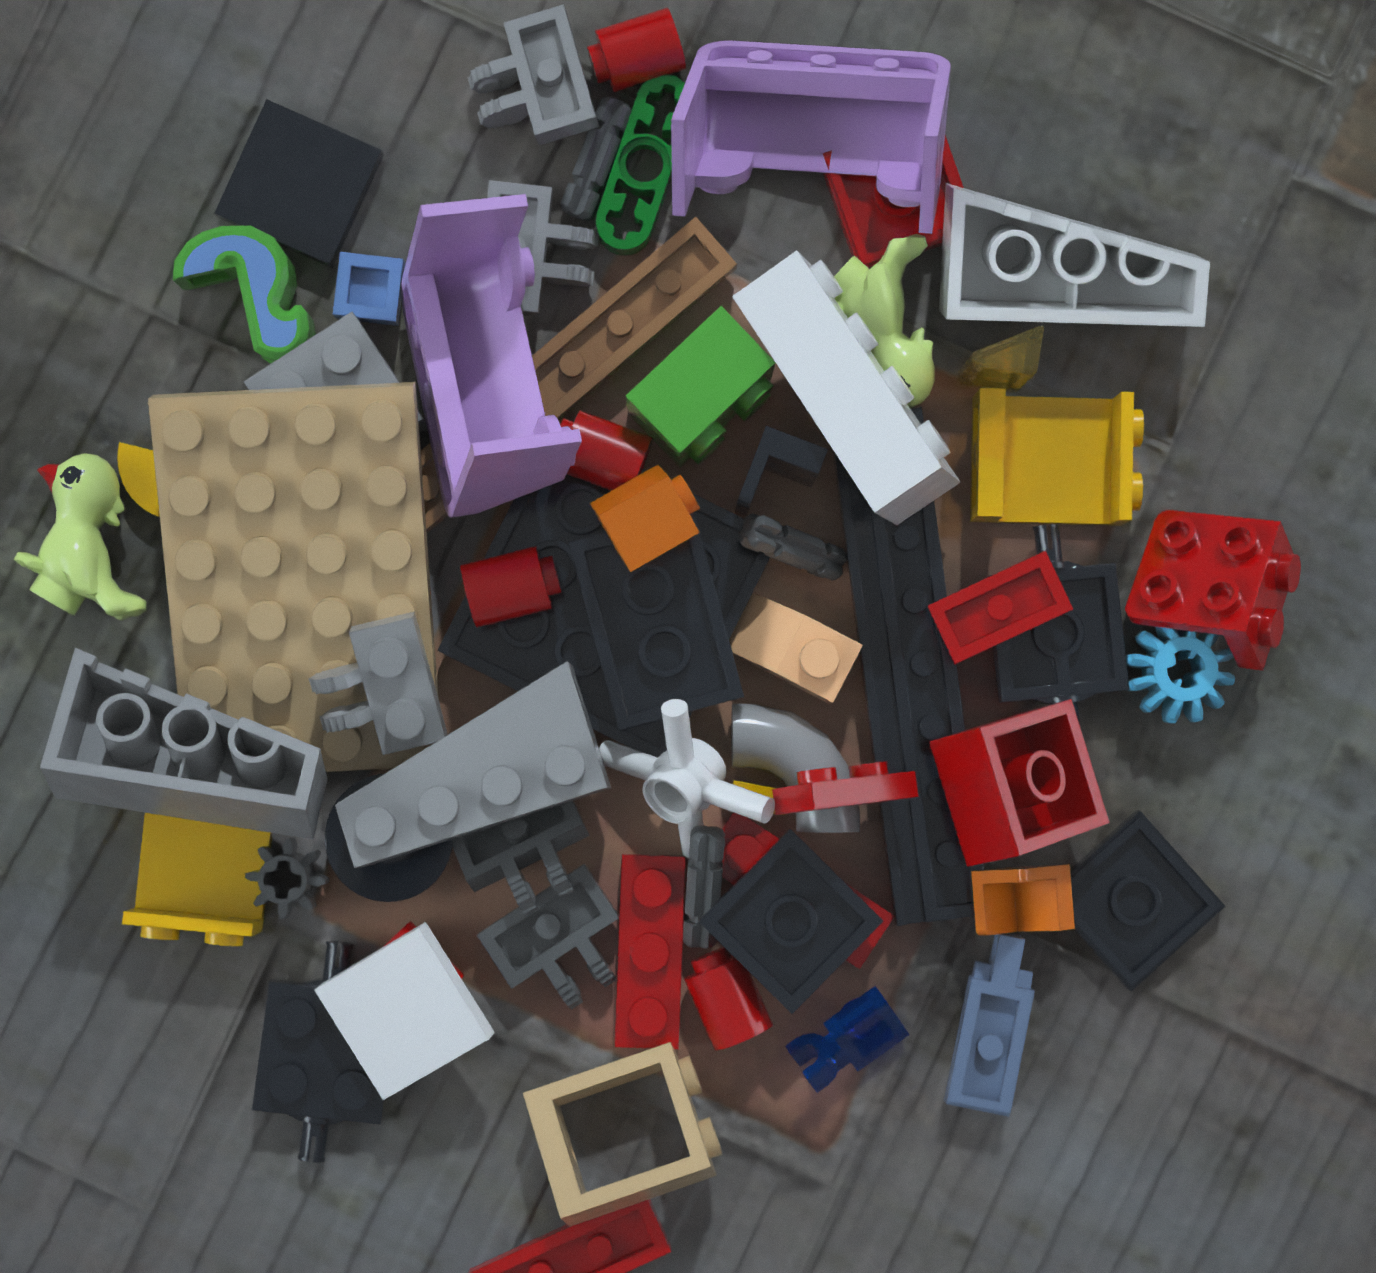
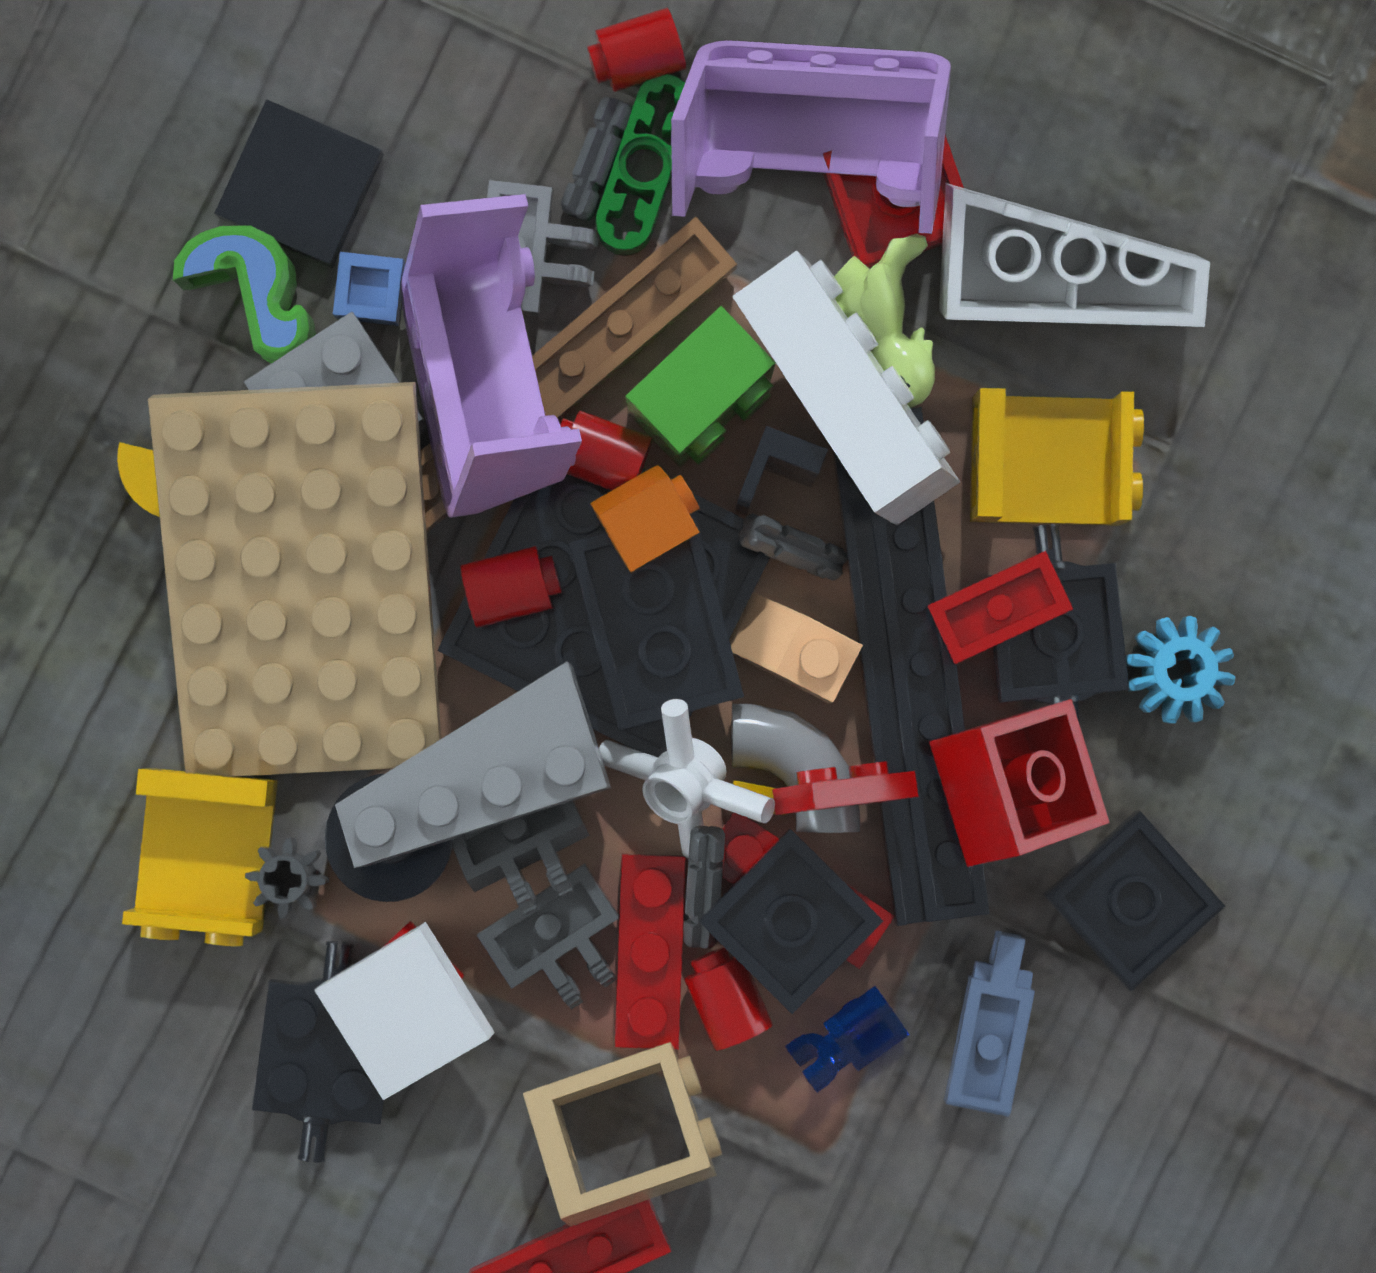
(73, 555): yellowish green animal -> none
(175, 756): light grey wedge -> none
(395, 683): light grey hinge -> none
(549, 76): light grey hinge -> none
(1005, 363): clear yellow slope -> none
(1023, 899): orange panel -> none
(1217, 580): red bracket -> none

